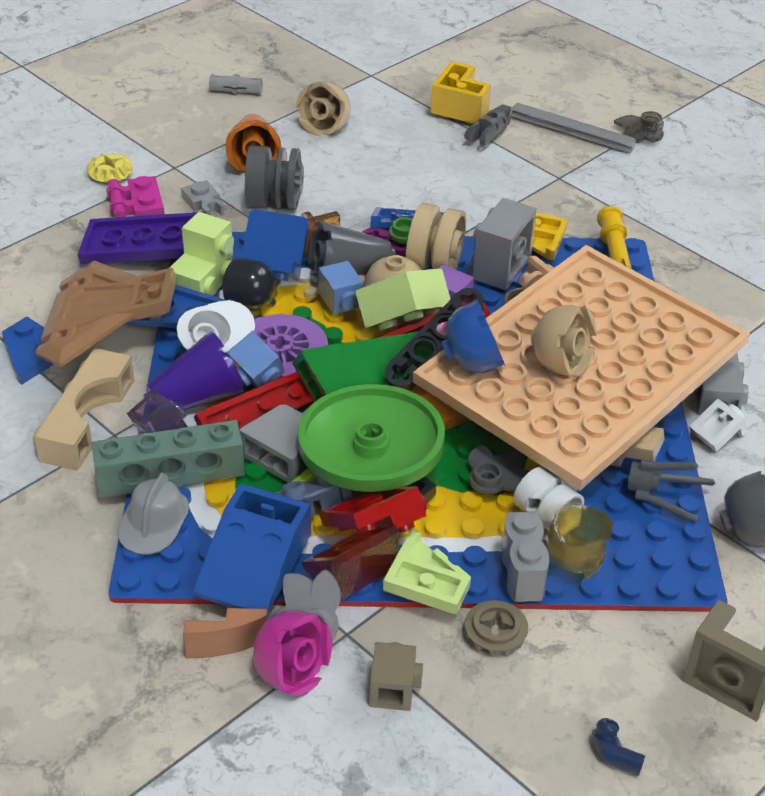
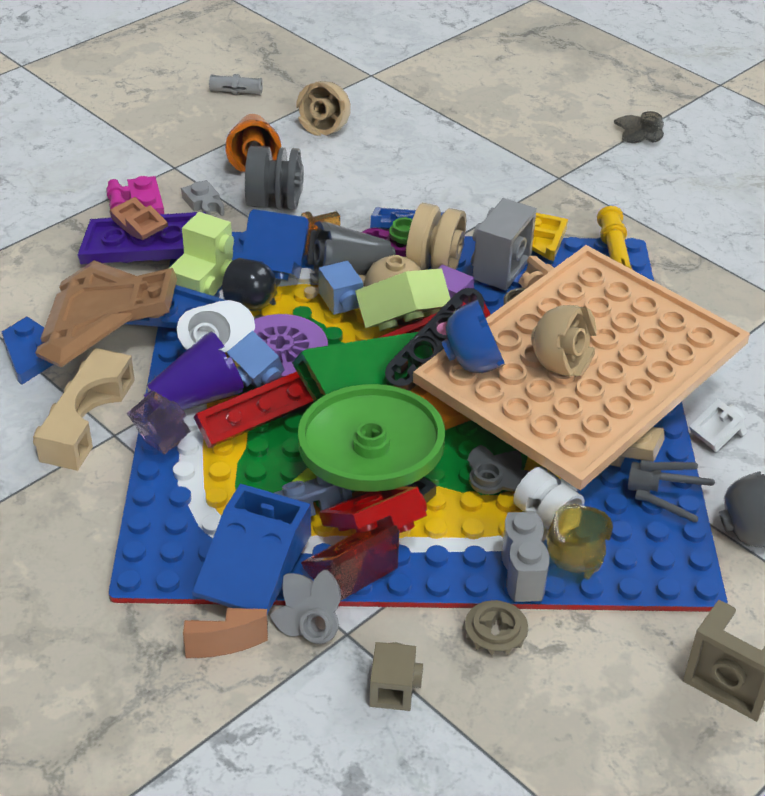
(101, 167): light yellow gear -> none
(138, 219): none -> nougat slope
(153, 516): light grey piece -> none
(183, 454): sand green brick -> none
(273, 442): light grey torso -> none
(292, 650): dark pink cylinder -> none
(426, 576): yellowish green wing -> none
(458, 95): yellow brick -> none
(489, 125): dark grey hinge -> none
(573, 127): light grey axle -> none
(611, 750): dark blue arm -> none
(723, 385): light grey hinge -> none

